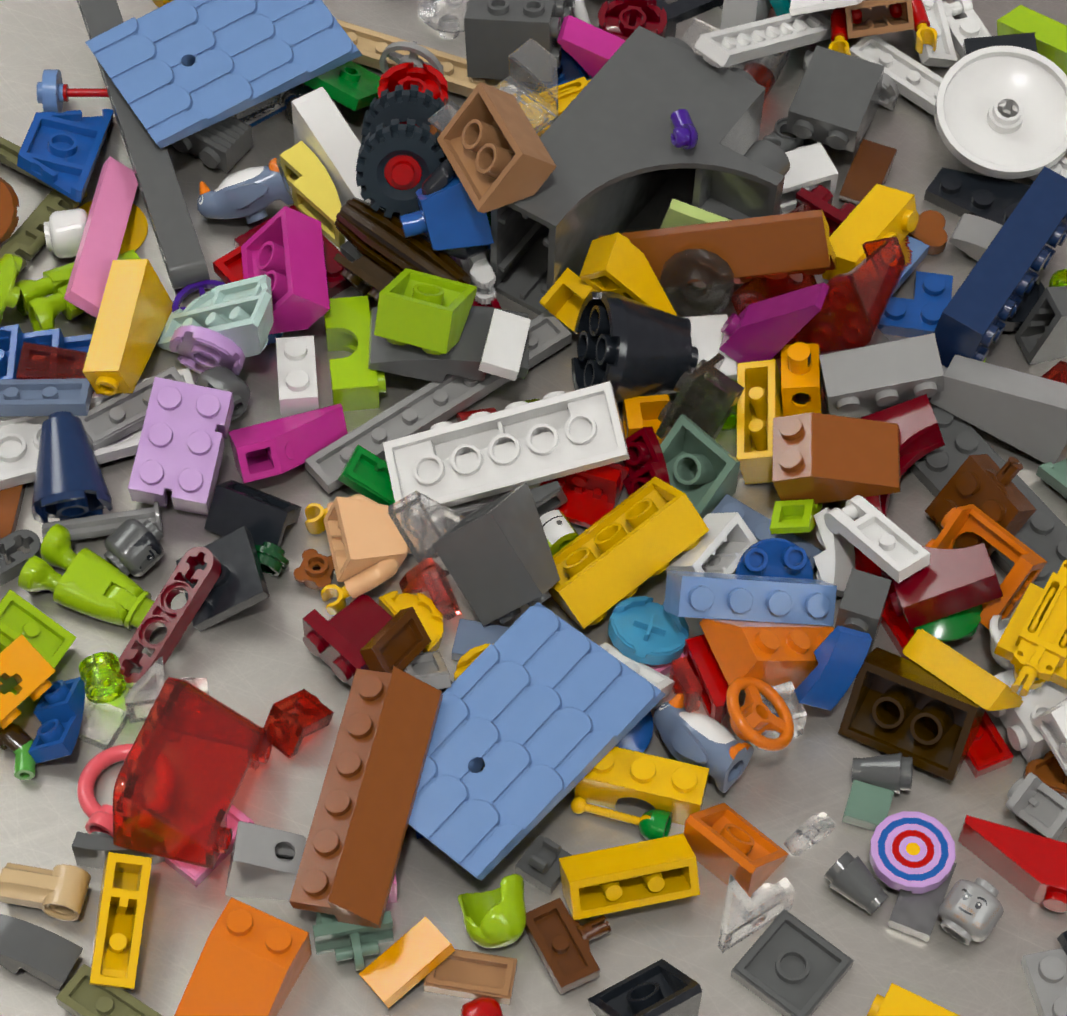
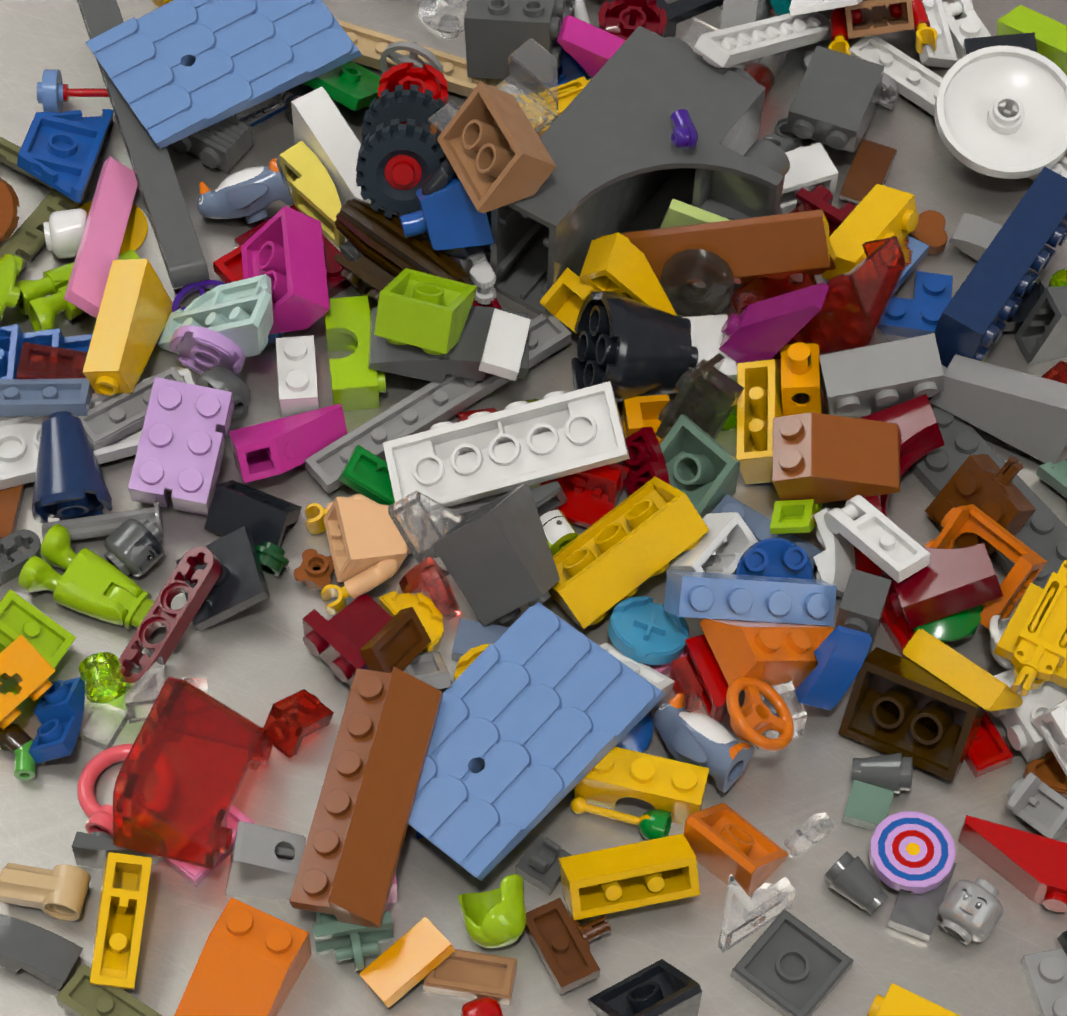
(975, 194): black wing -> none

